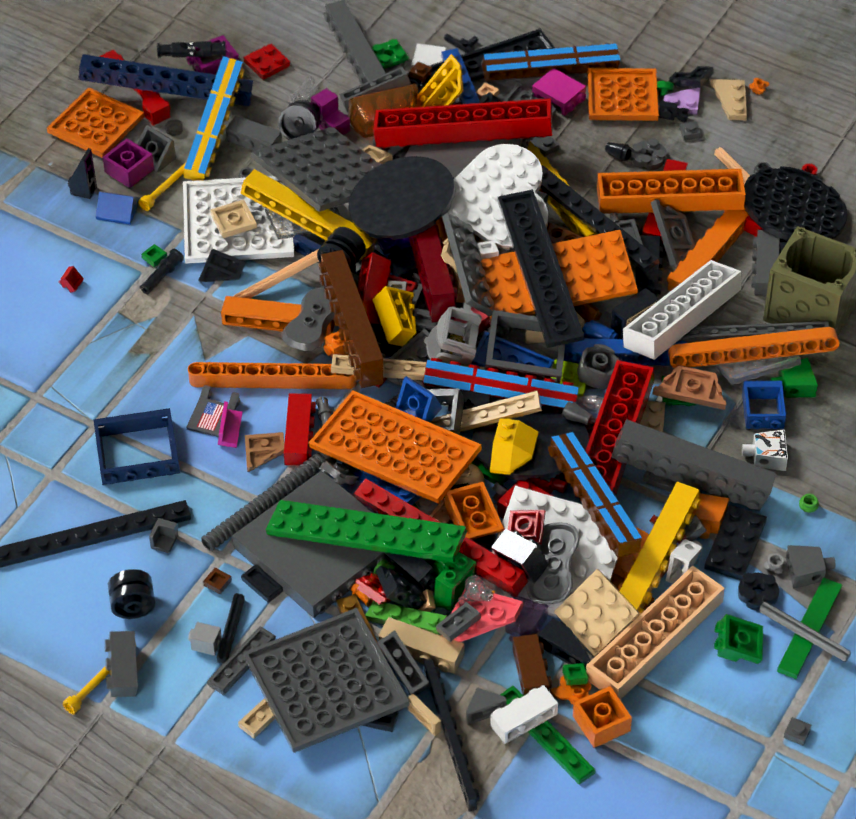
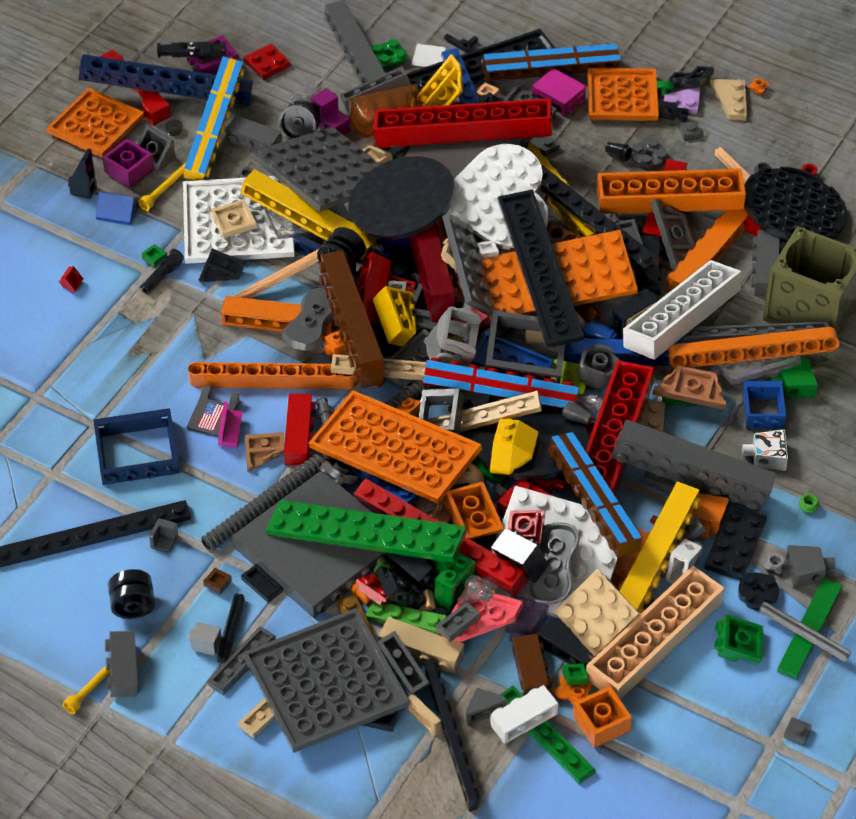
(417, 401): blue slope -> none
(420, 71): reddish brown plate -> none

